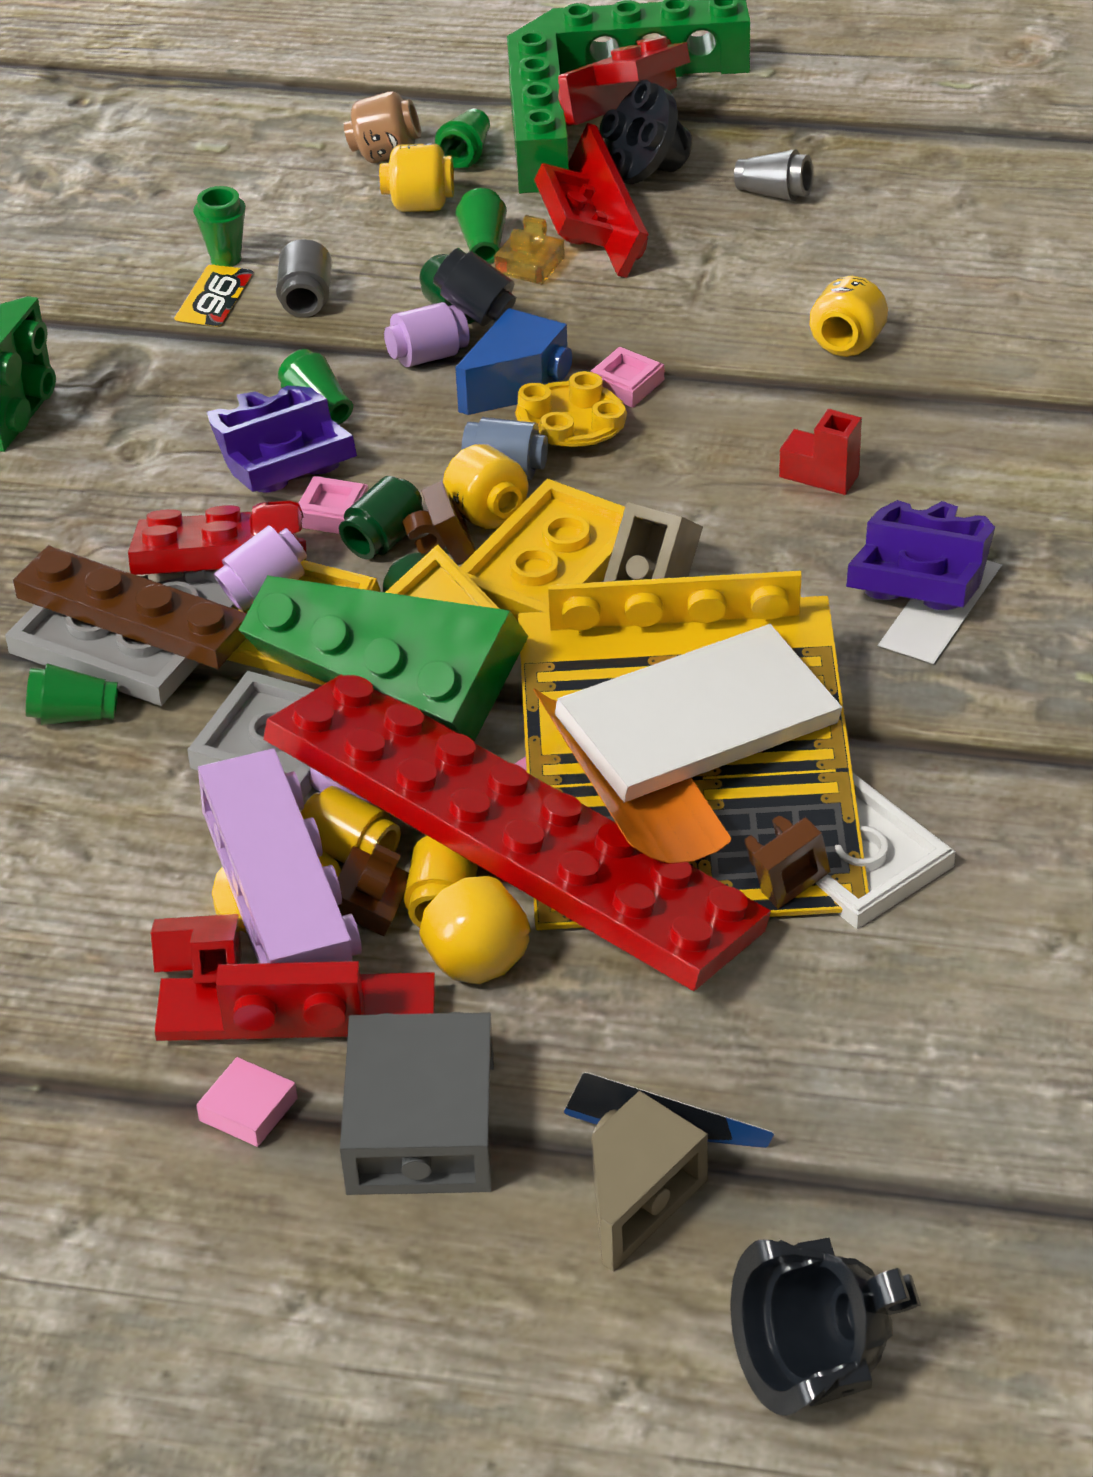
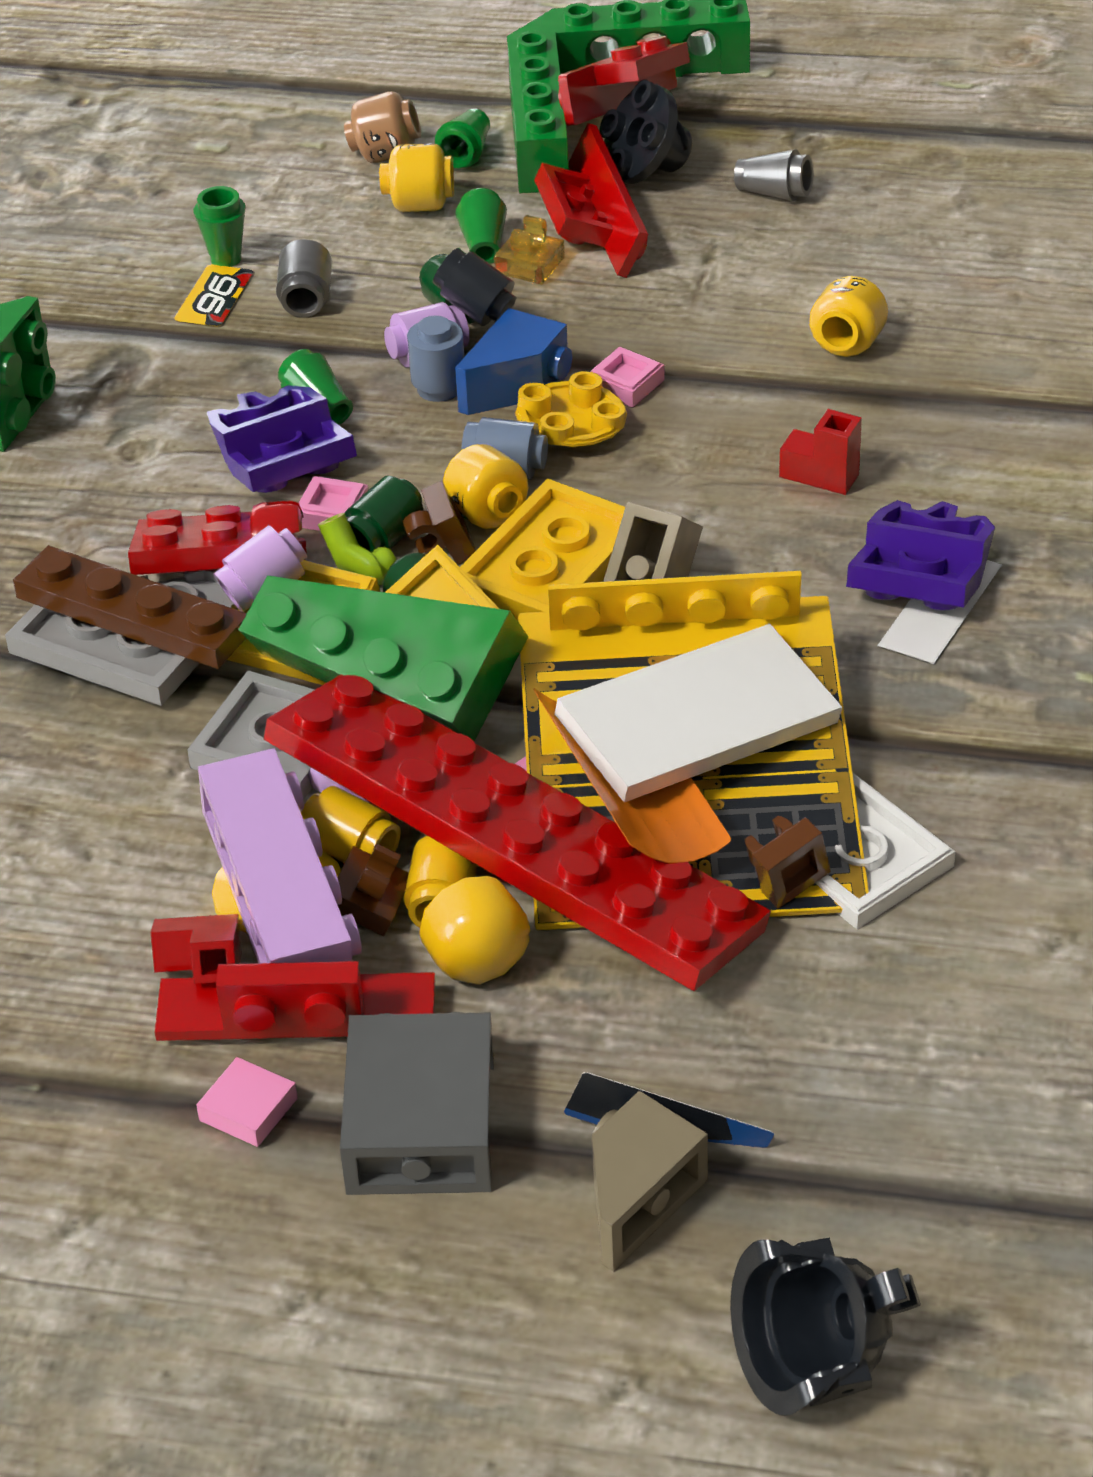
(69, 696): green cone -> none
(348, 553): none -> lime arm
(434, 352): none -> sand blue brick

